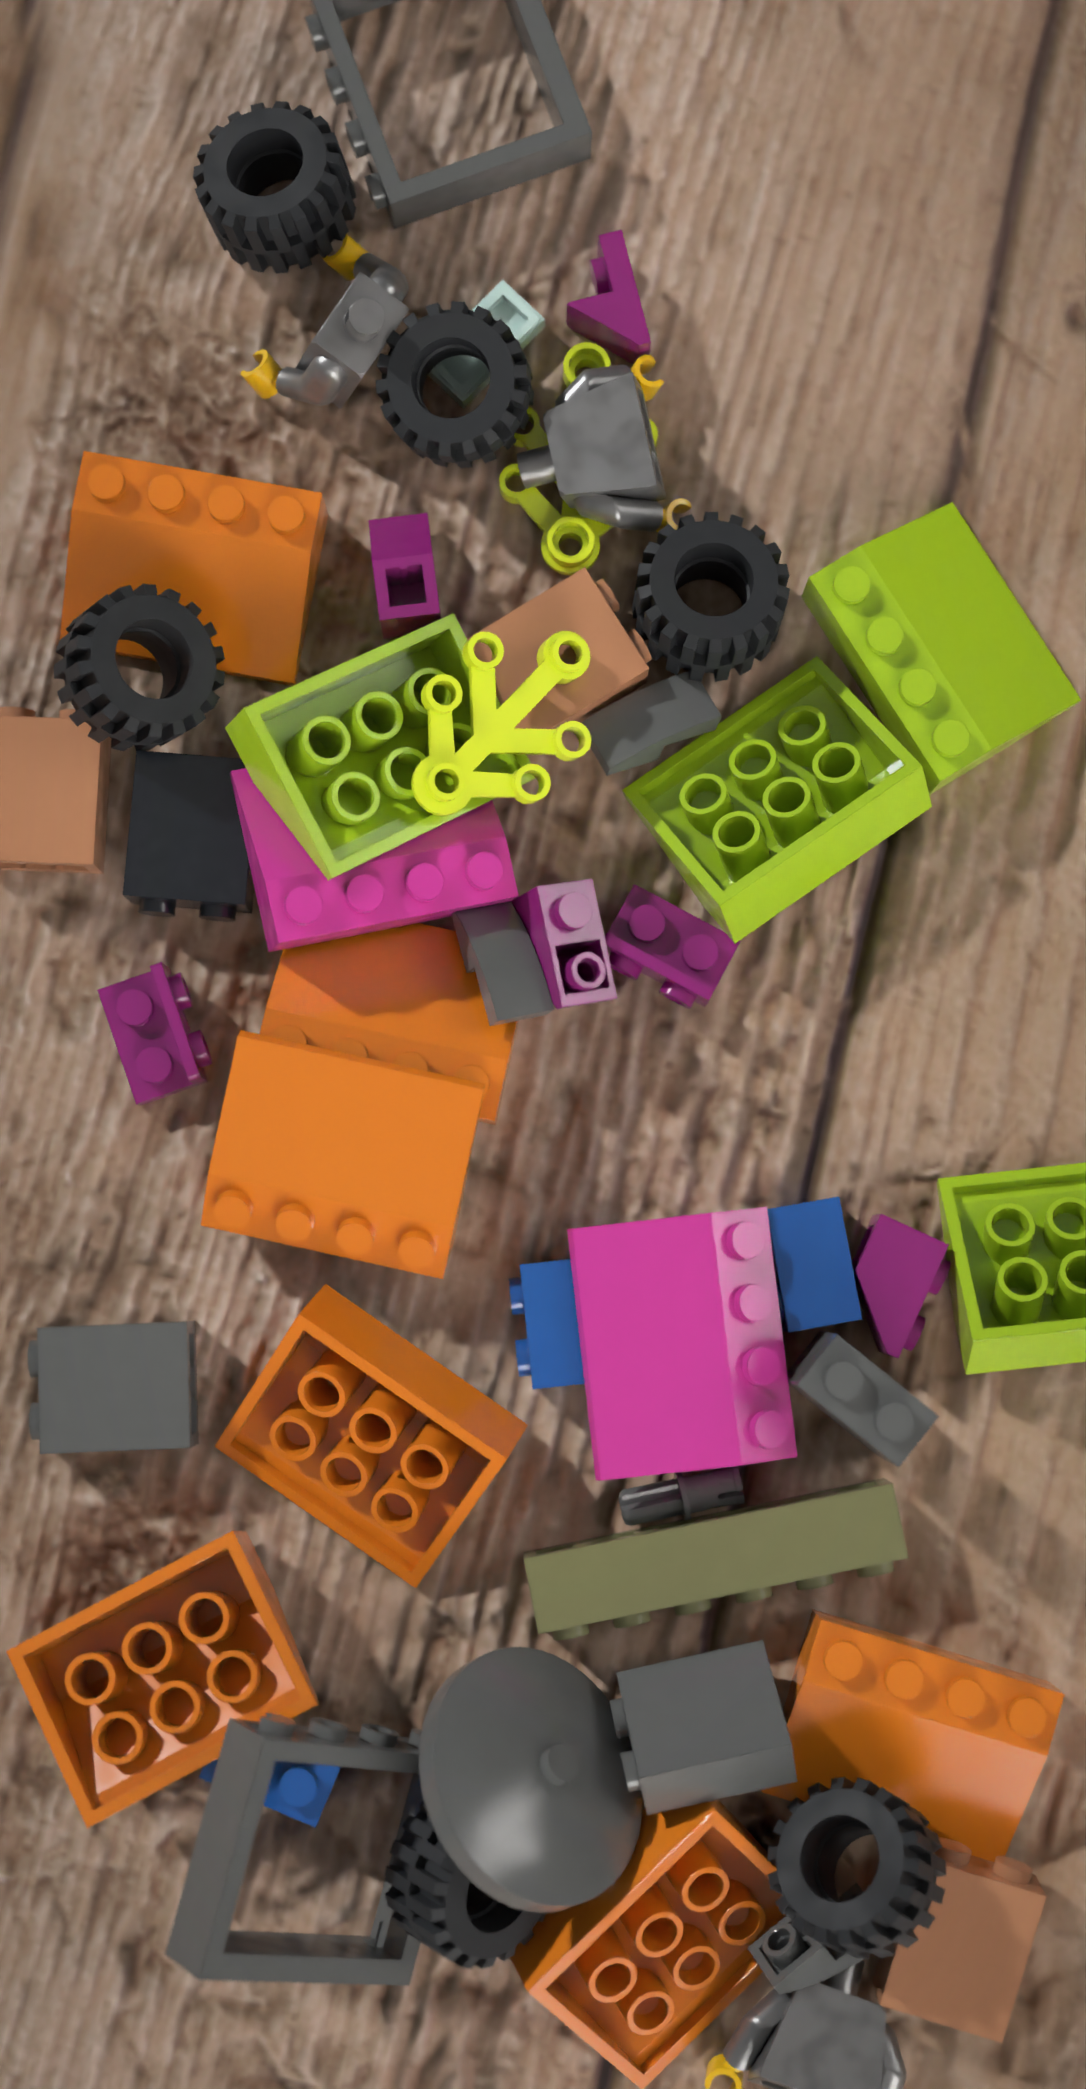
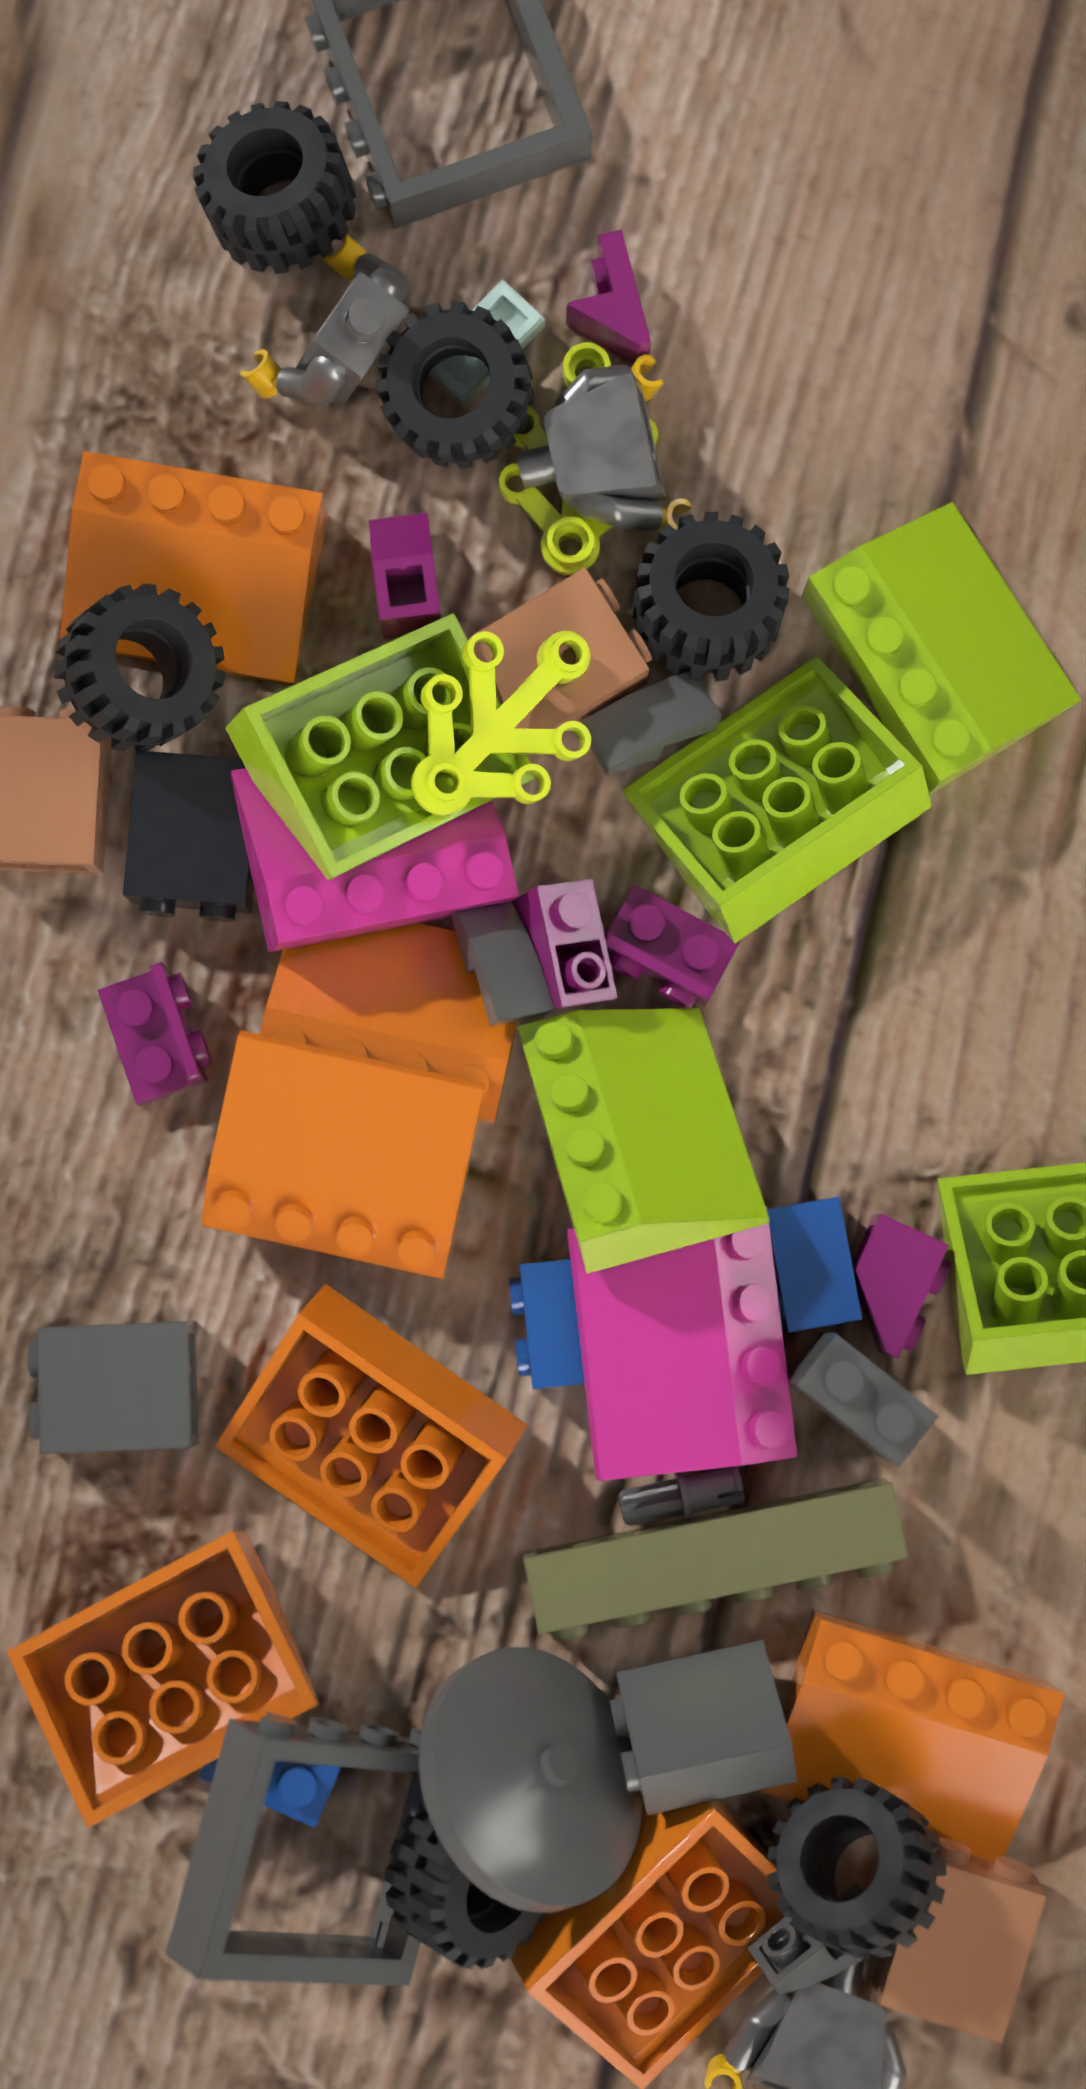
(640, 1131): none -> lime slope

